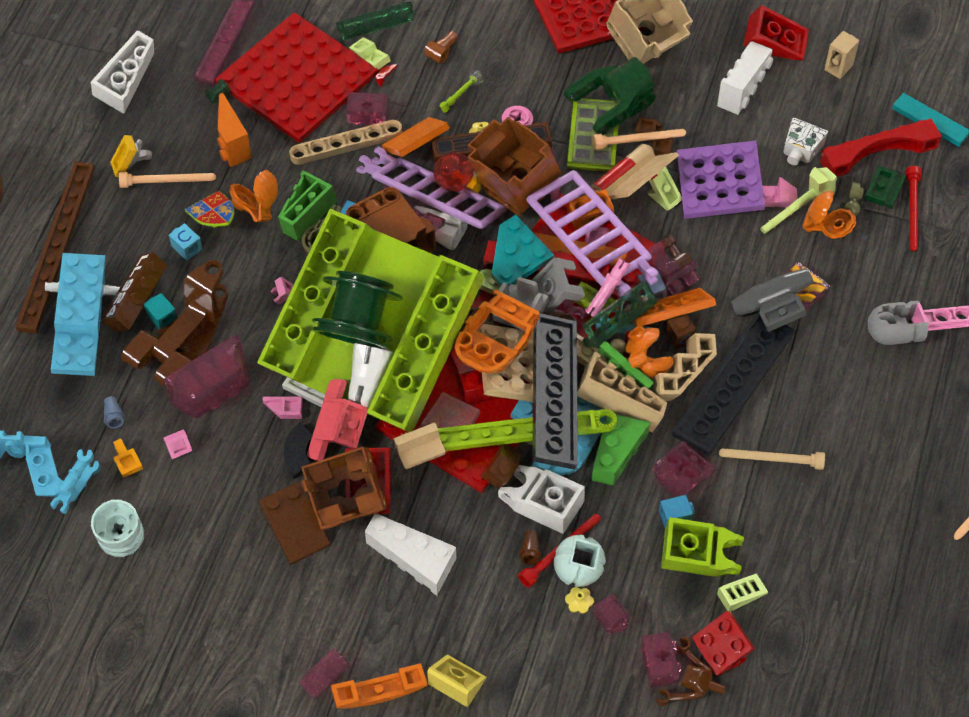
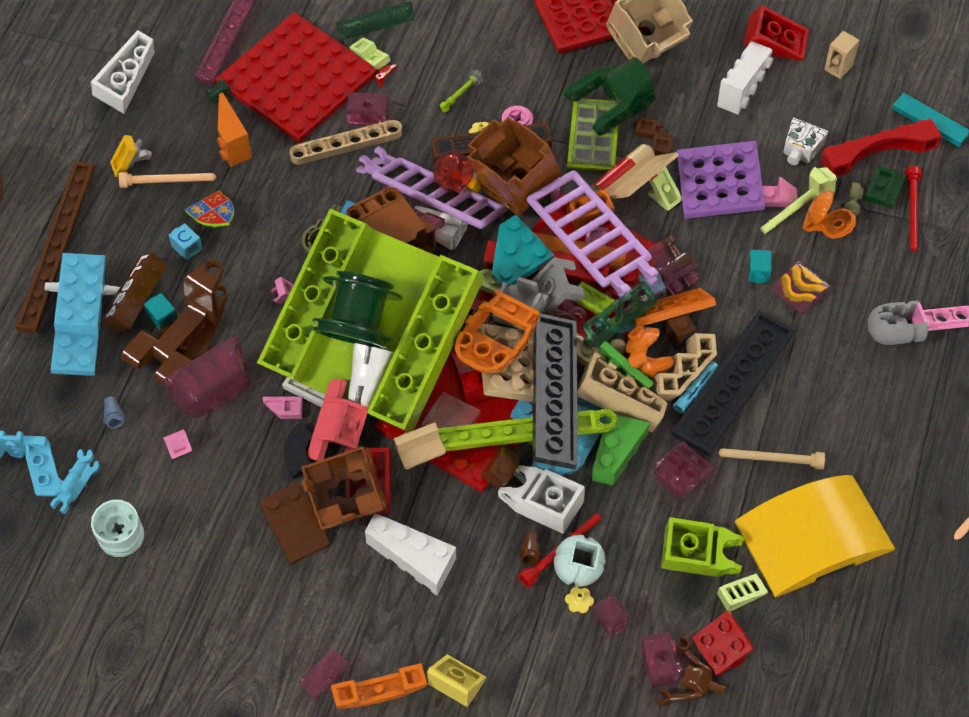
(126, 461): light orange plate -> none
(260, 202): orange animal -> none
(307, 204): bright green wedge -> none
(415, 136): orange tile -> none
(439, 50): dark orange pin -> none
(600, 141): light nougat piece -> none
(613, 279): bright pink pin -> none
(676, 508): dark azure brick -> none
(694, 388): none -> medium azure pin
(759, 266): none -> teal brick
(775, 299): dark grey plate -> none
(812, 533): none -> yellow slope

